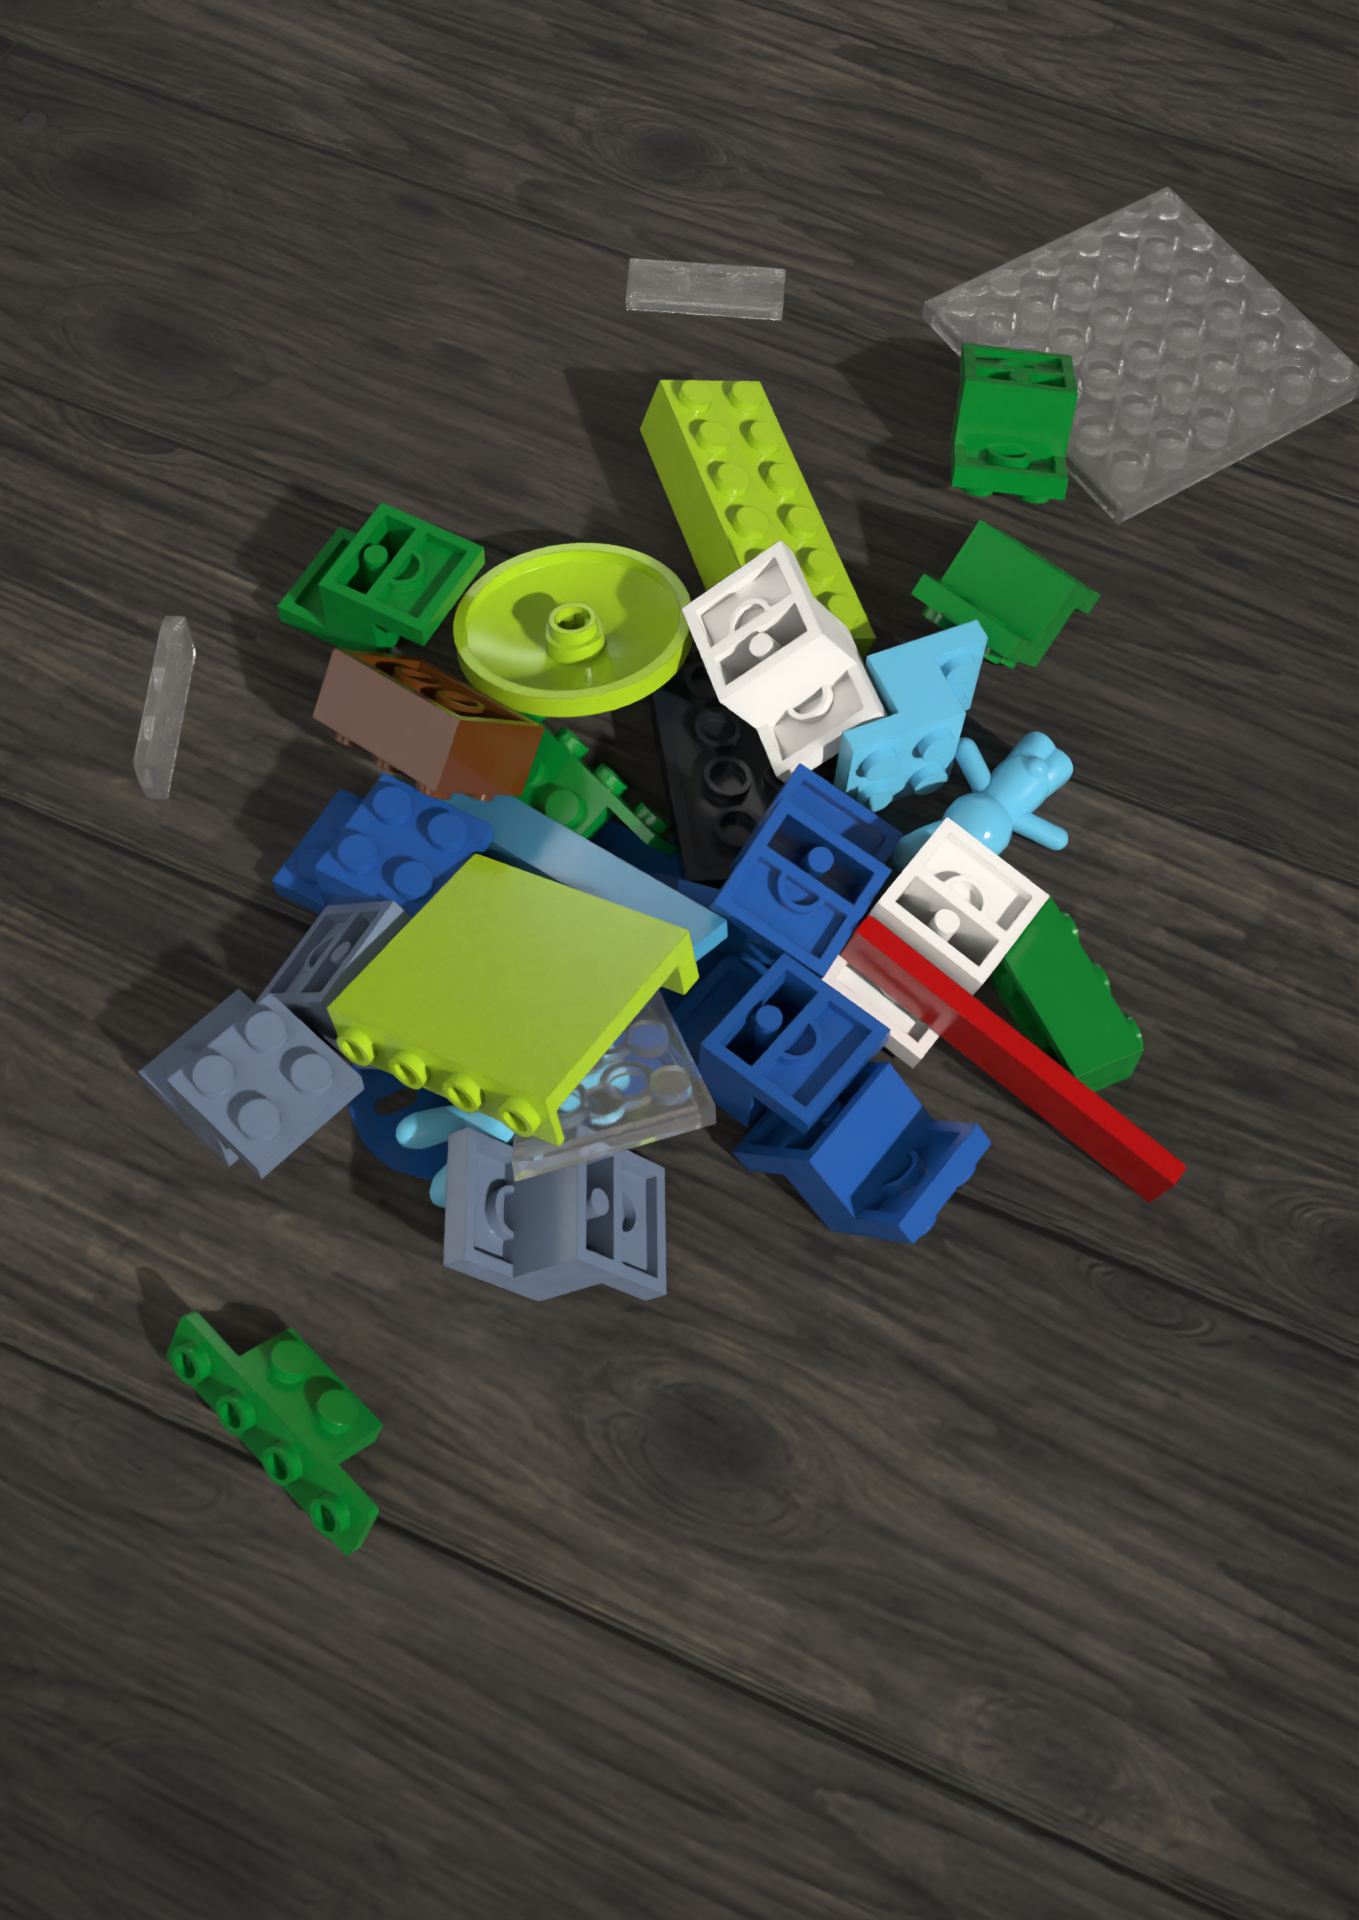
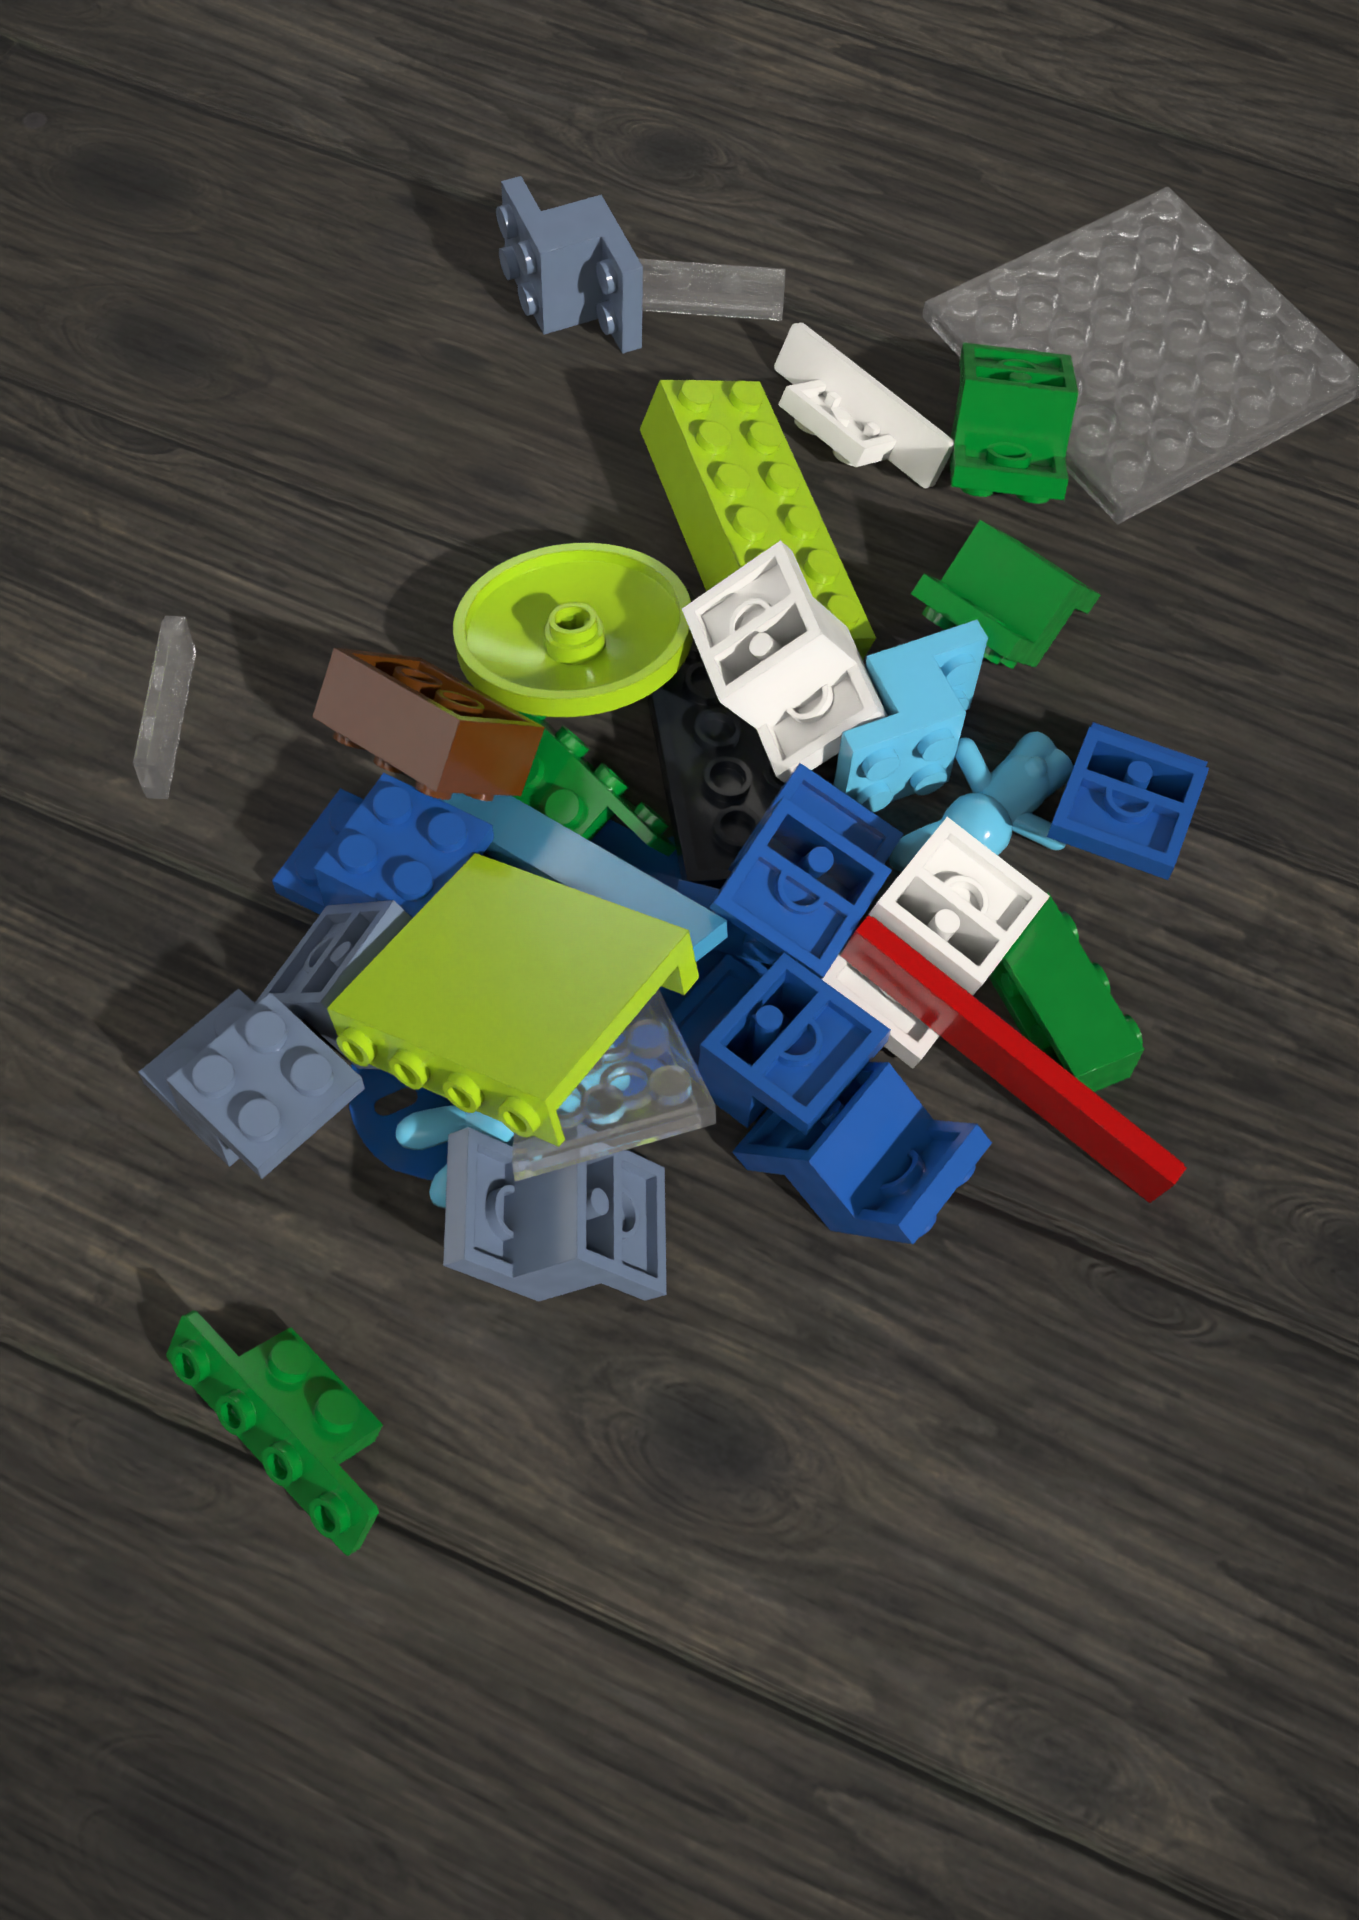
(382, 583): green bracket -> none
(571, 264): none -> sand blue bracket
(856, 411): none -> white bracket
(1129, 800): none -> blue bracket

